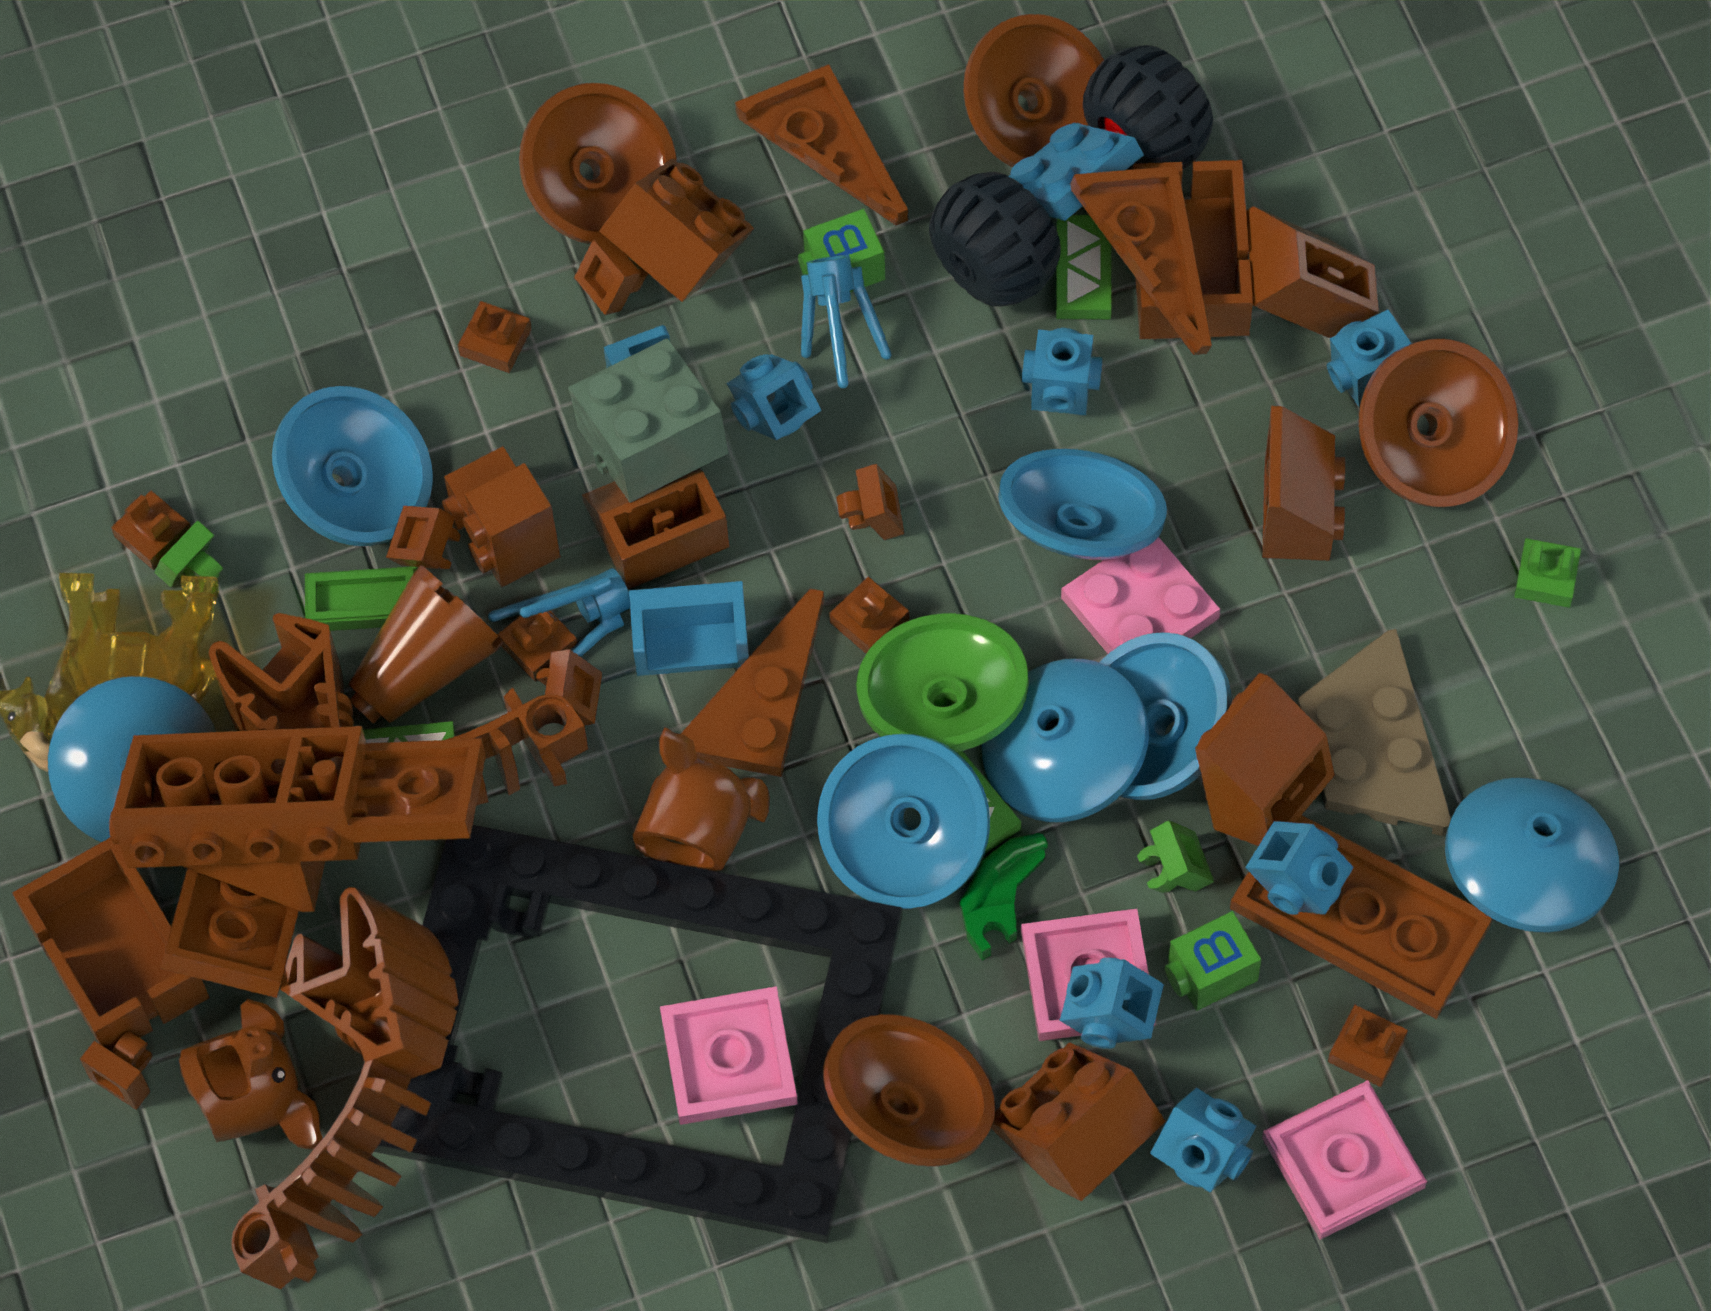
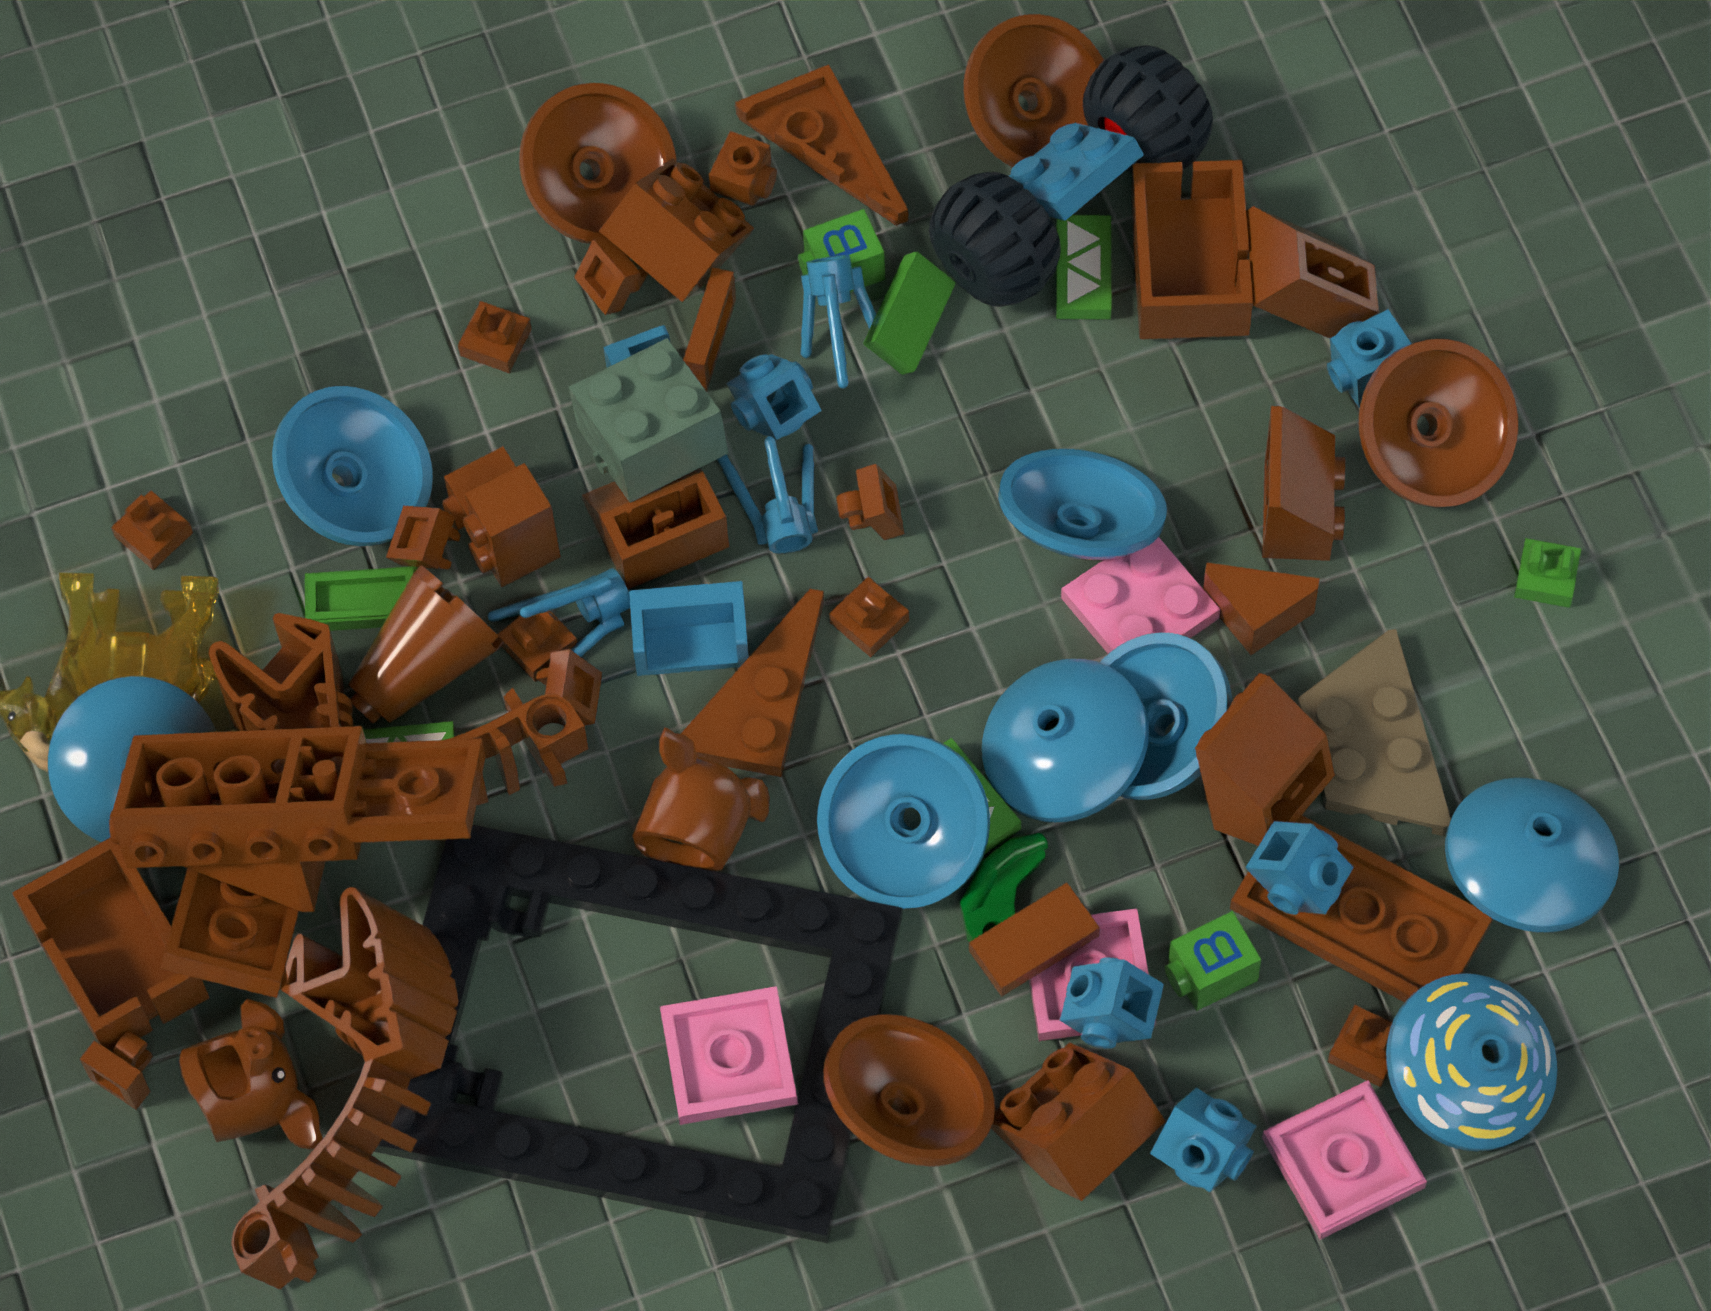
(189, 557): bright green tile -> none
(711, 325): none -> dark orange tile
(743, 170): none -> dark orange plate
(786, 523): none -> dark azure plant
(909, 313): none -> bright green tile
(940, 664): bright green dish -> none
(1034, 939): none -> dark orange tile
(1062, 371): dark azure brick -> none
(1149, 229): dark orange wing -> none
(1180, 856): bright green tile -> none
(1259, 602): none -> dark orange slope
(1446, 1080): none -> dark azure dish

